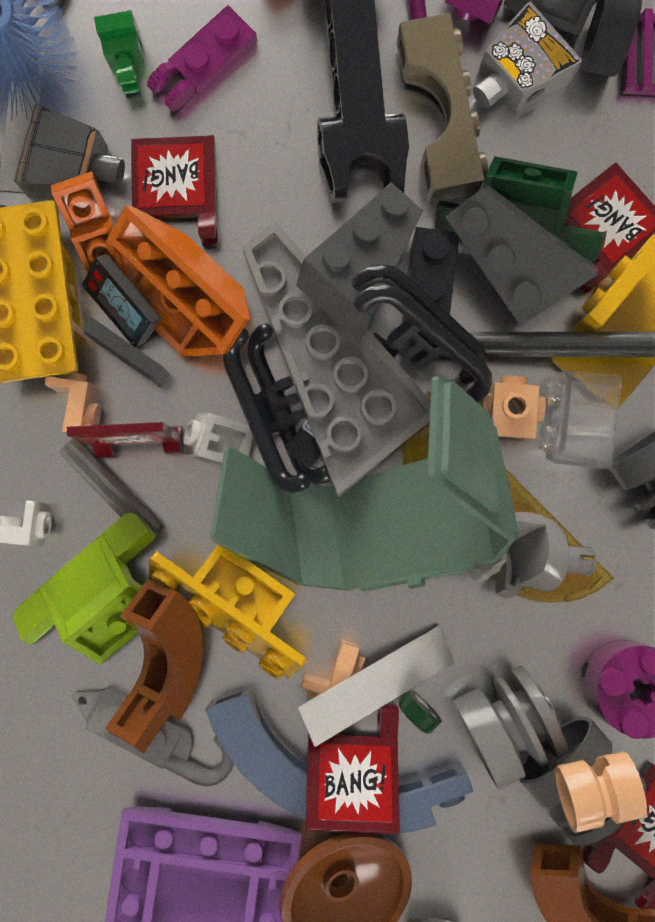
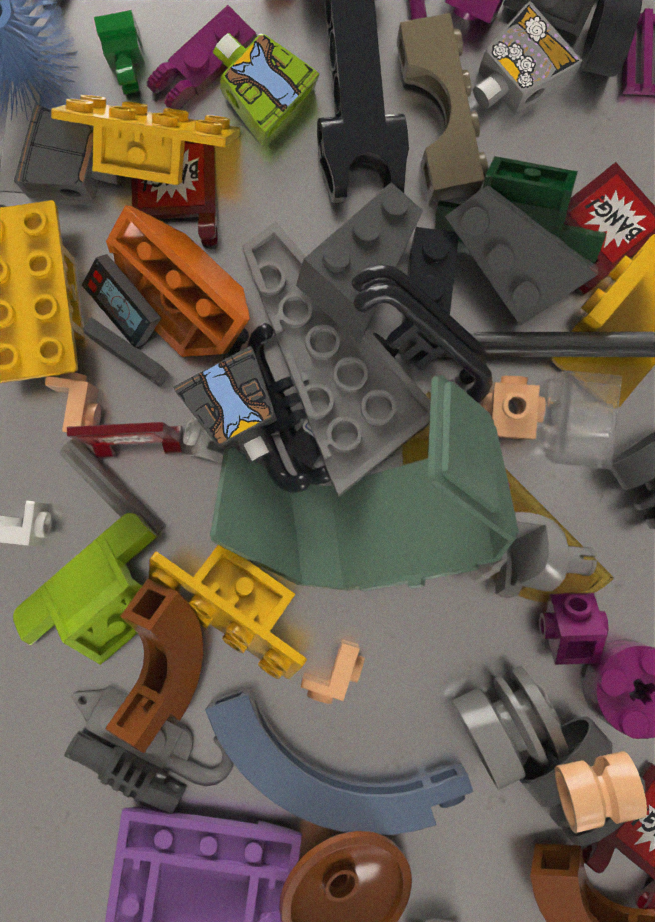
(85, 216): orange slope -> none
(126, 773): none -> dark grey hinge
(142, 142): none -> yellow bracket
(232, 403): none -> torso
(263, 82): none -> torso
(355, 781): flag -> none
(375, 685): white sticker -> none
(419, 712): dark green tile -> none
(574, 628): none -> magenta brick

